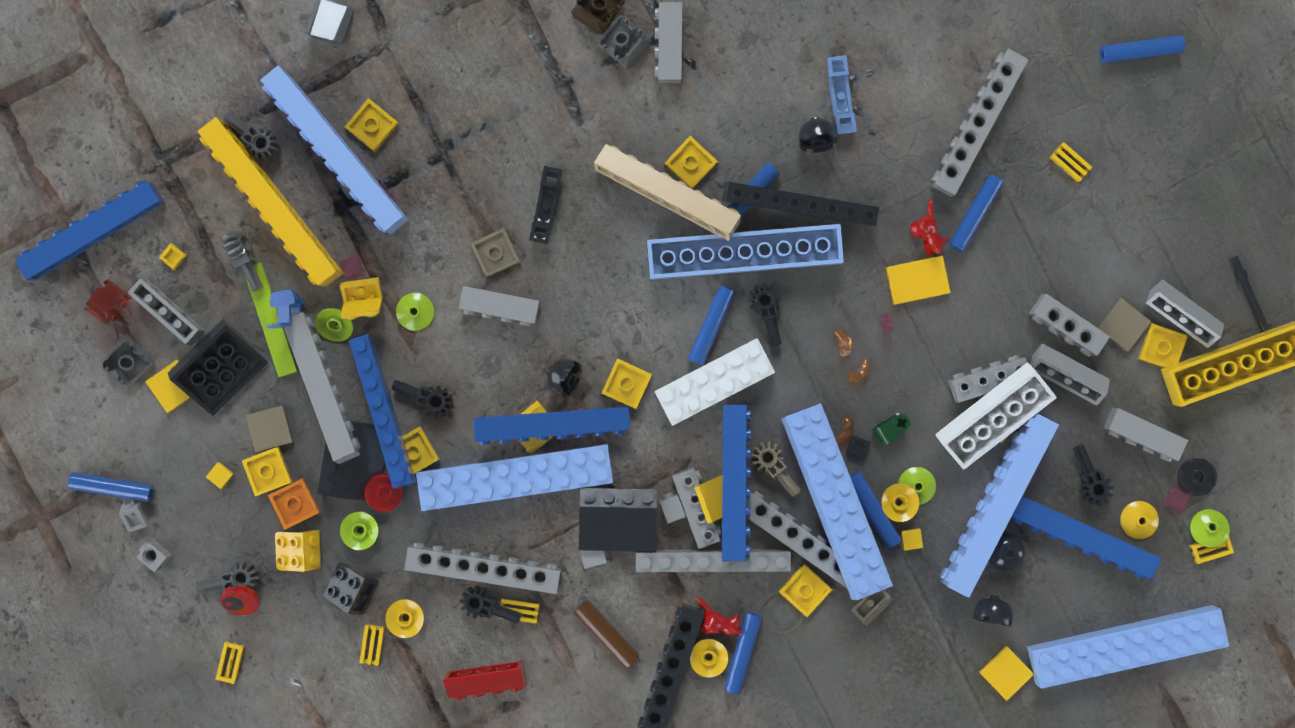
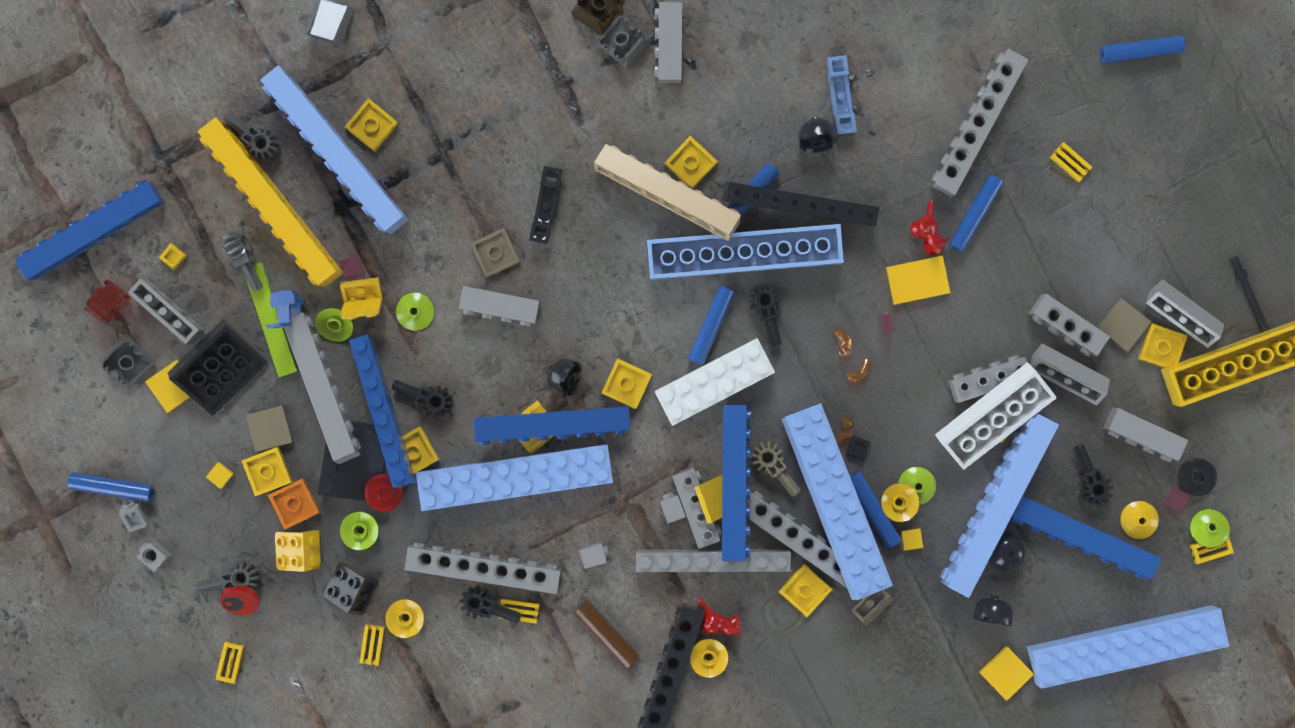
(485, 679): red slope -> none
(617, 520): black slope -> none
(743, 653): blue piece -> none
(888, 430): dark green piece -> none

